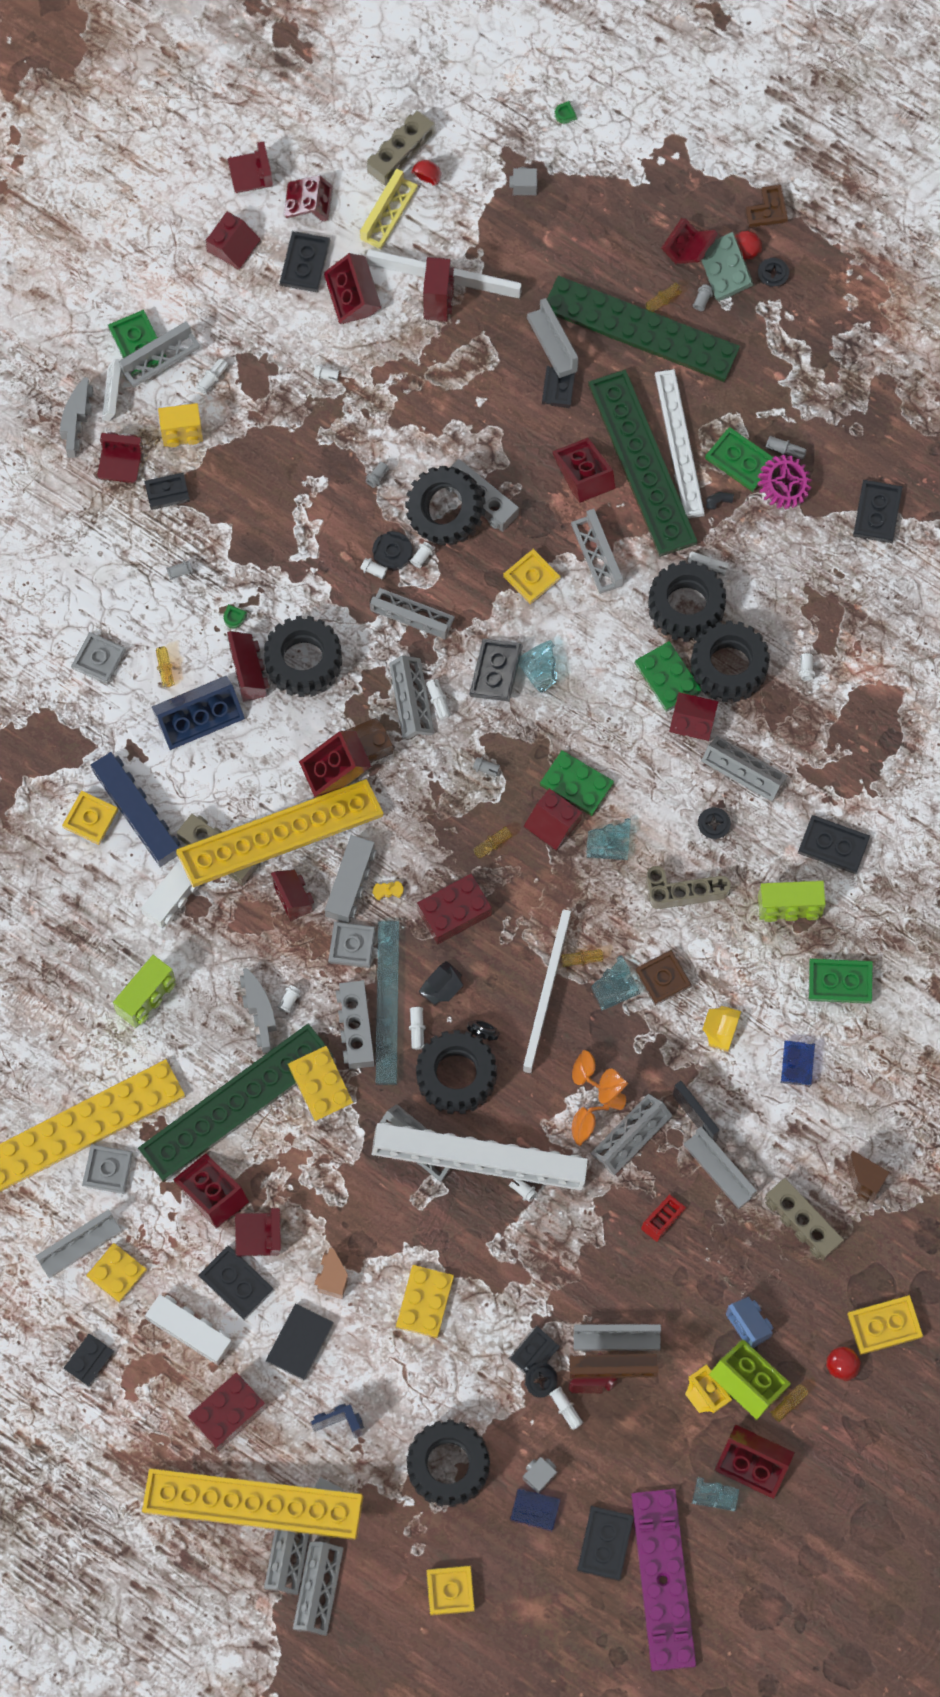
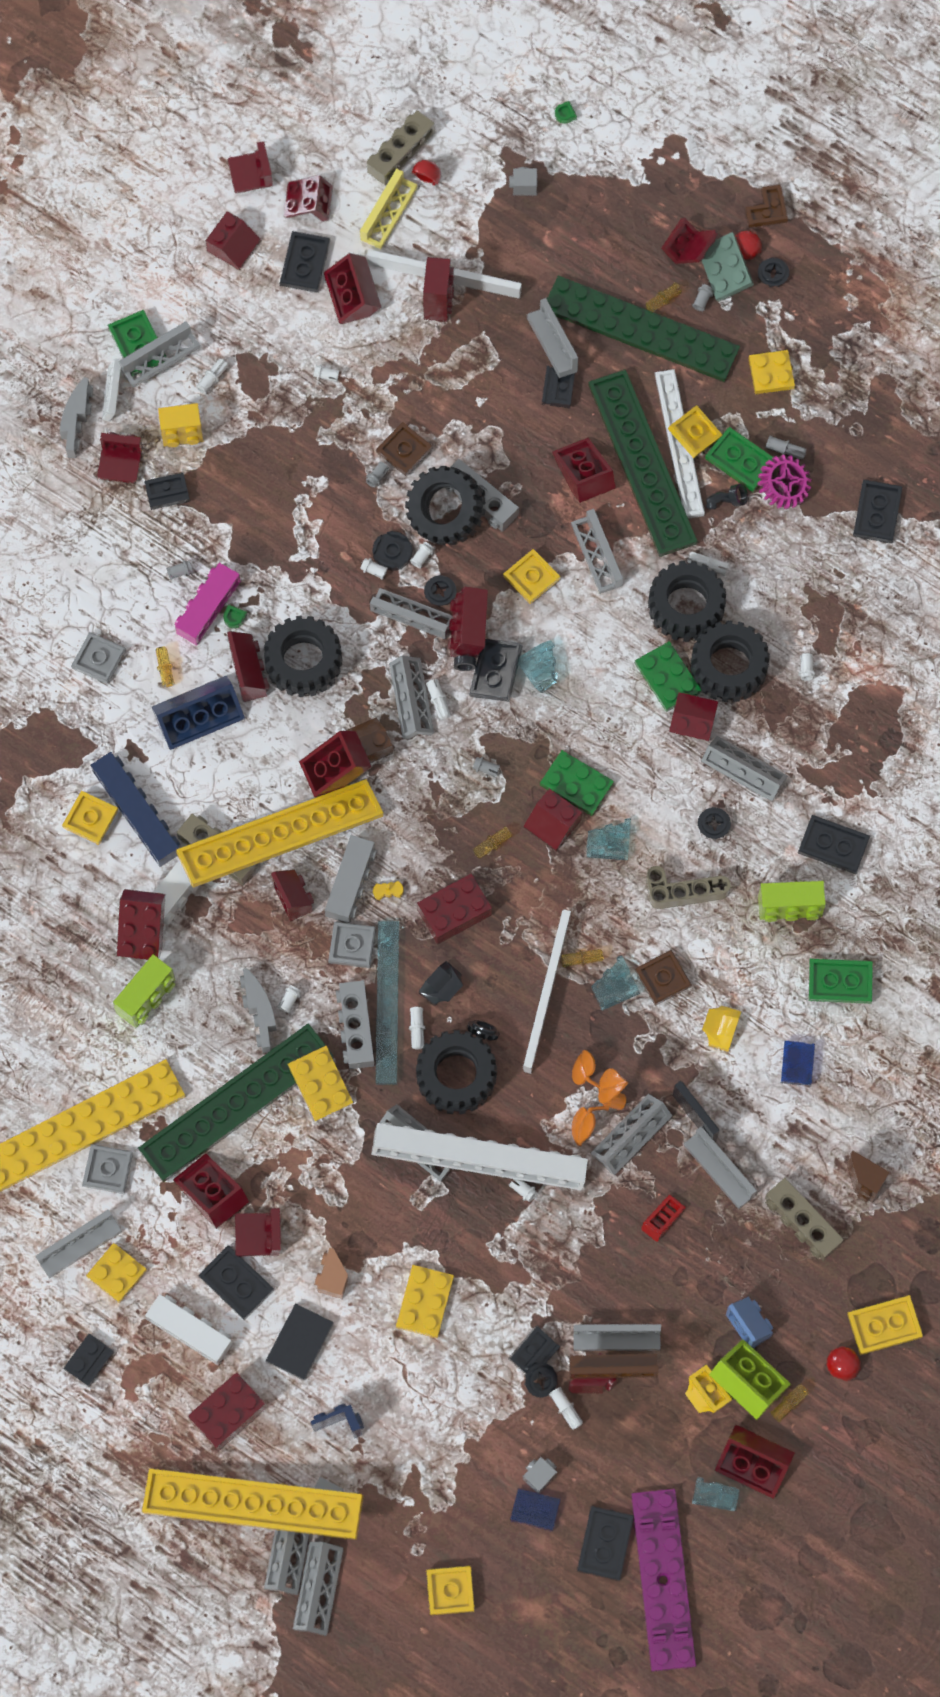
(140, 924): none -> dark red brick
(207, 604): none -> dark pink brick
(404, 449): none -> reddish brown plate
(443, 583): none -> black gear
(448, 1433): black tyre -> none
(464, 663): none -> black piece
(468, 622): none -> dark red brick
(695, 431): none -> yellow plate
(733, 495): none -> black piece
(771, 372): none -> yellow plate

